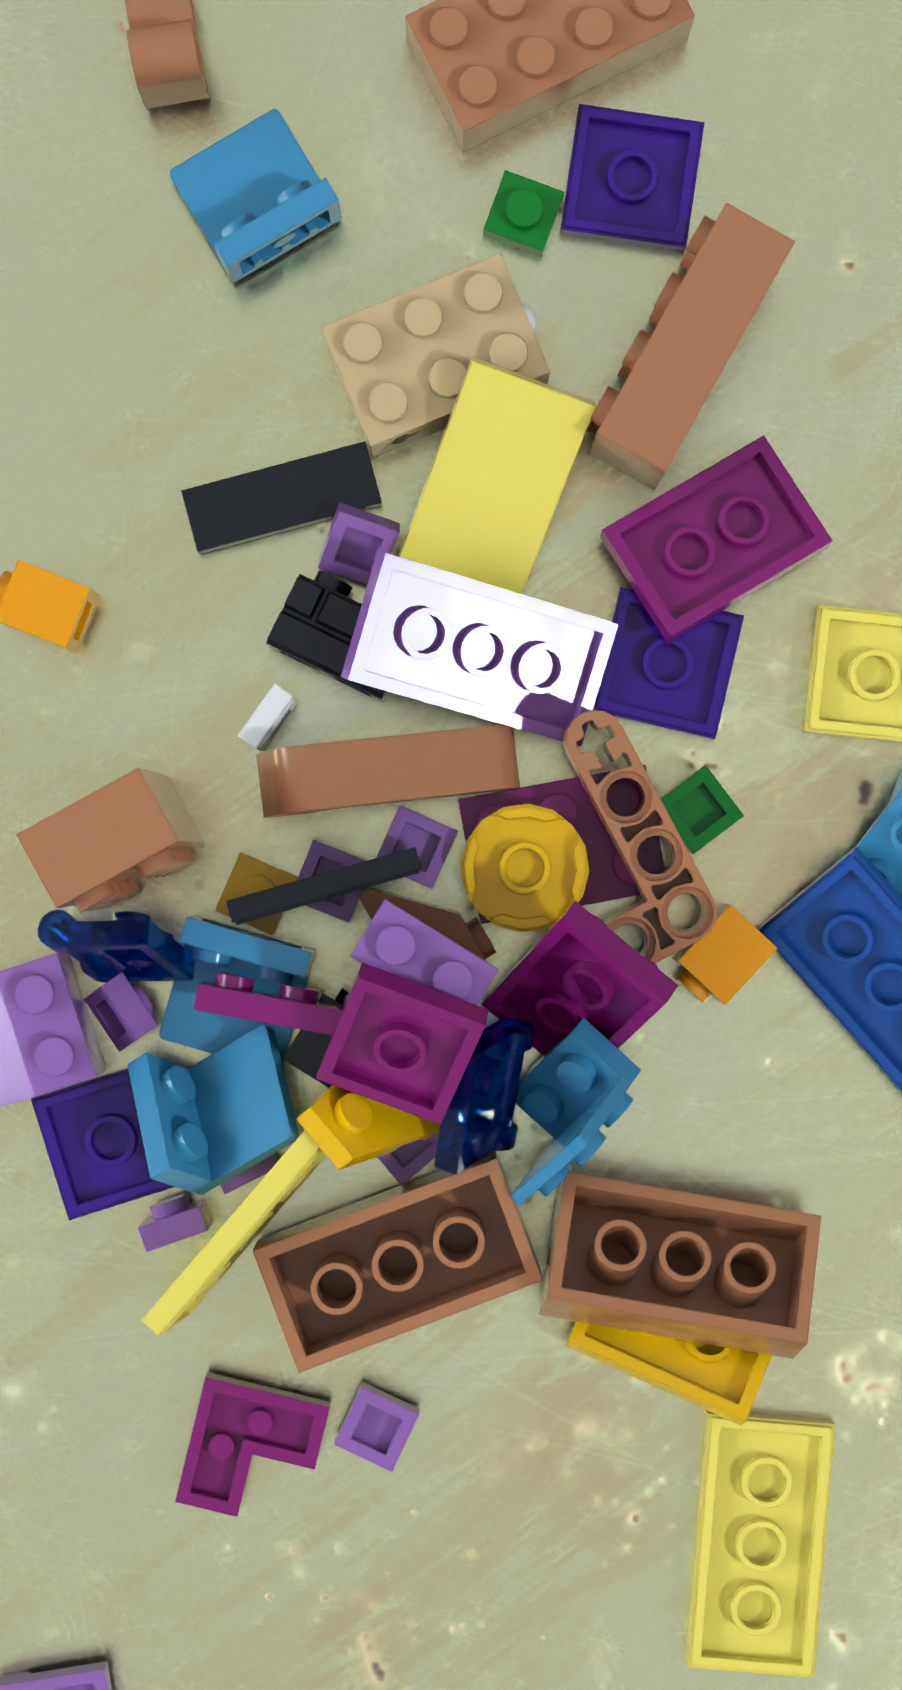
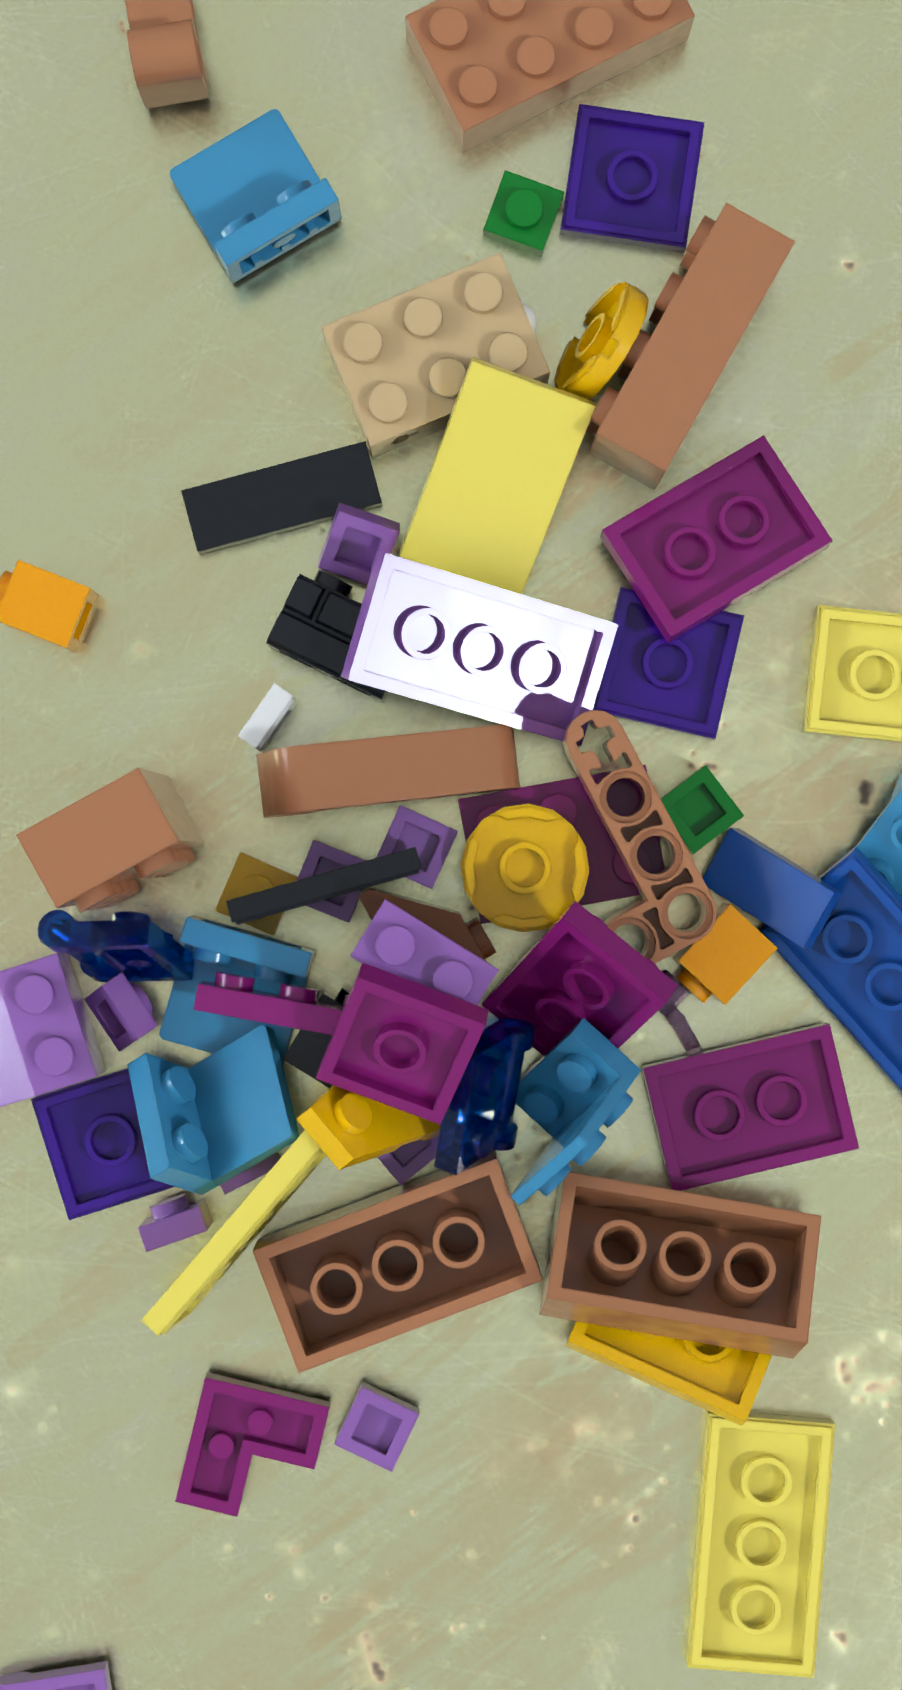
(610, 333): none -> yellow tile
(678, 1020): none -> clear purple hand
(750, 1107): none -> magenta plate
(771, 887): none -> blue tile

